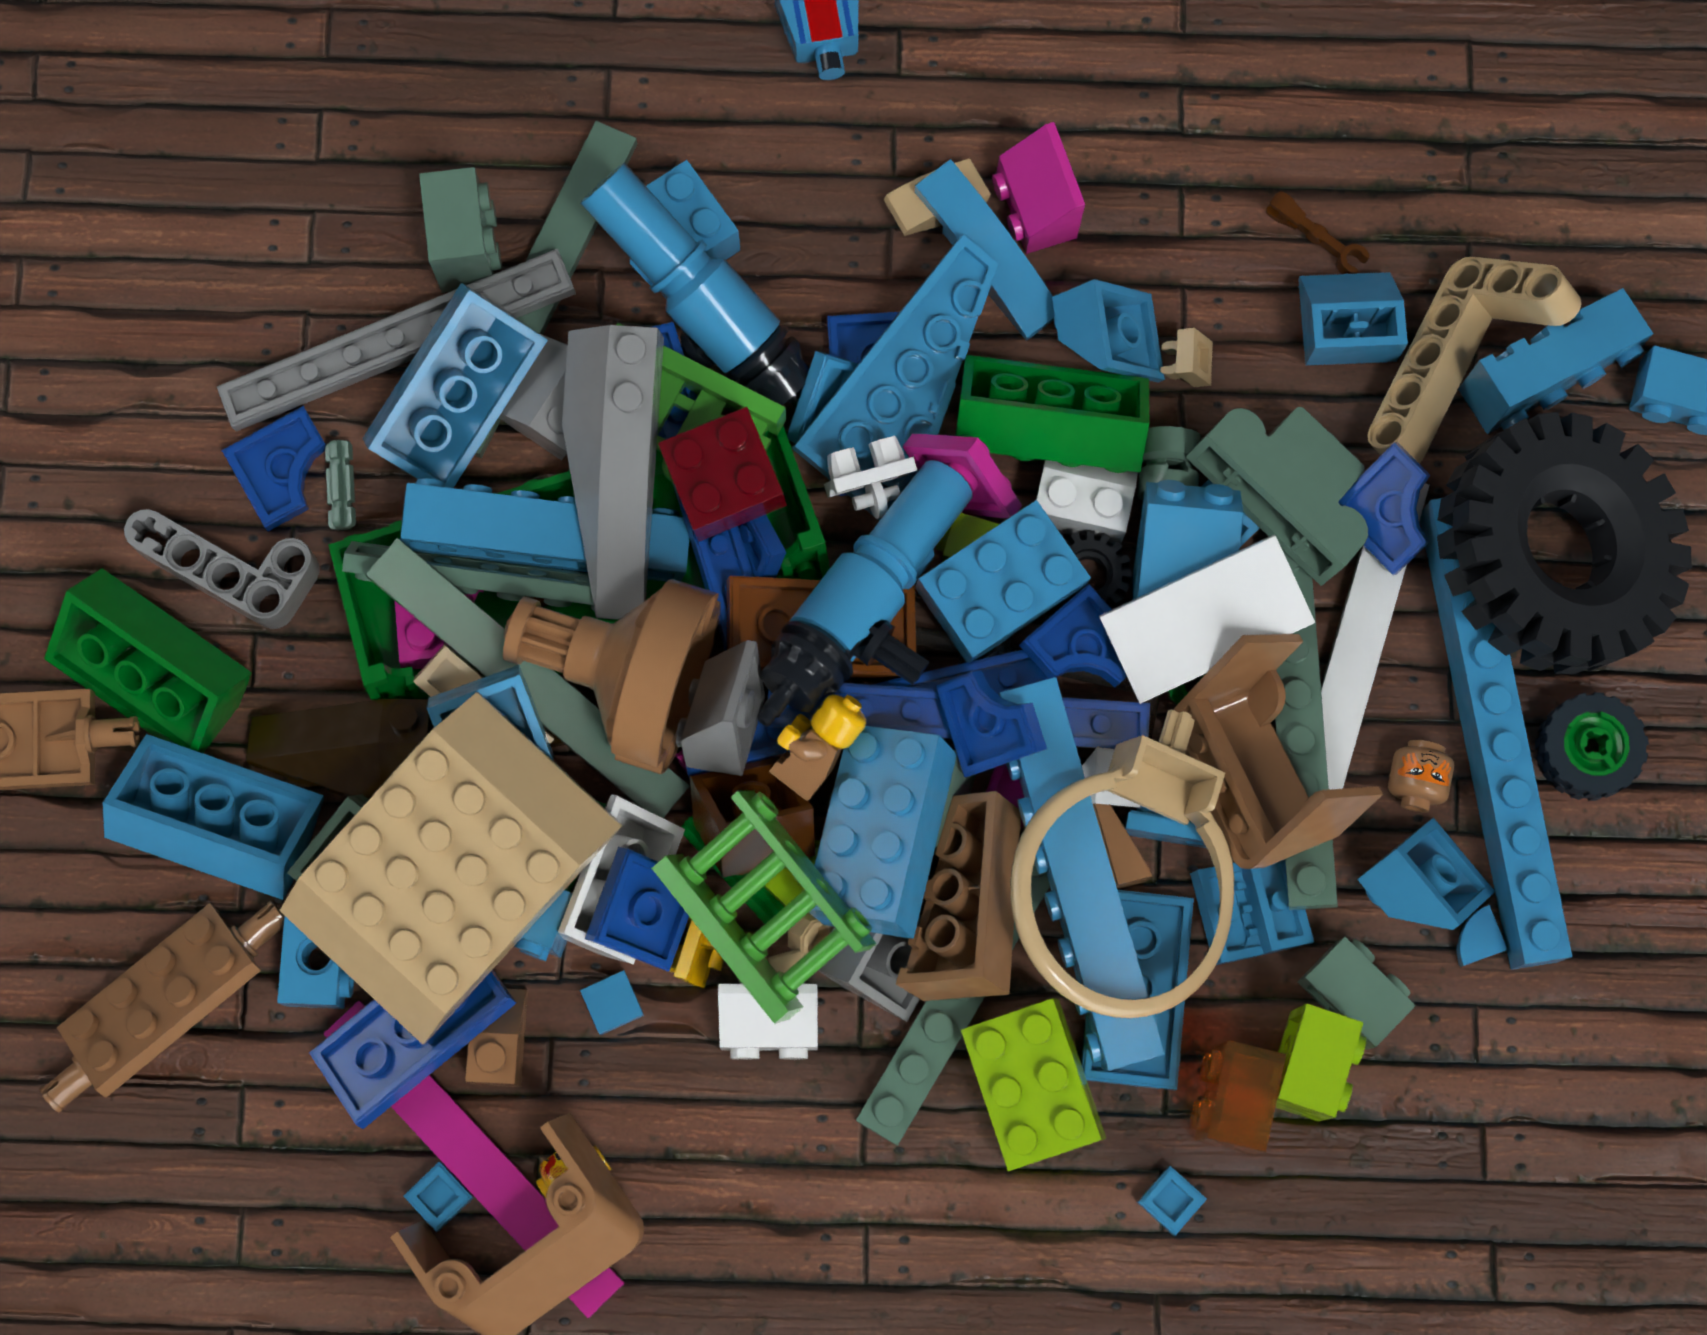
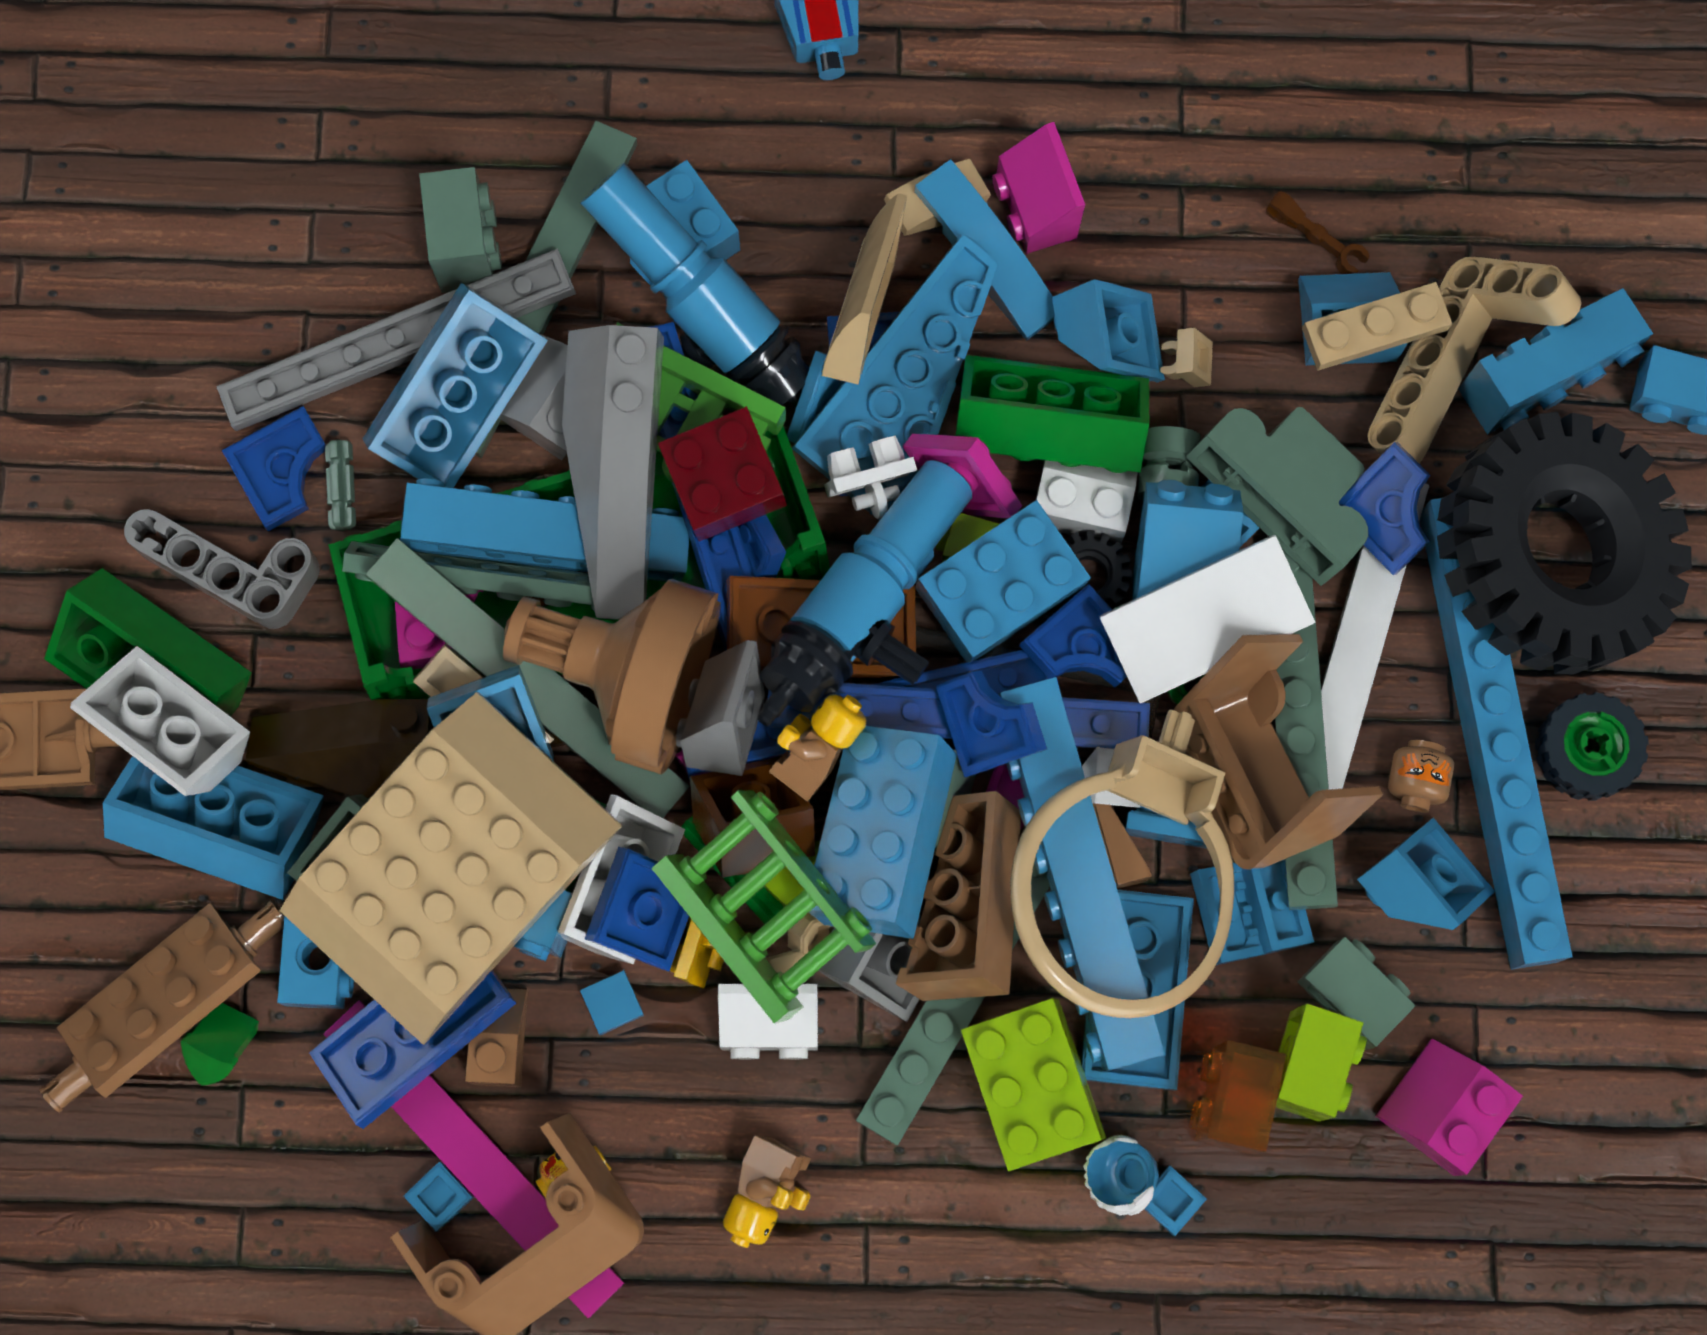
(164, 723): none -> white slope
(217, 1043): none -> green tile
(765, 1185): none -> piece
(865, 294): none -> tan slope
(1121, 1175): none -> dark azure hair
(1376, 326): none -> tan plate
(1449, 1107): none -> dark pink slope
(1479, 938): dark azure tile -> none

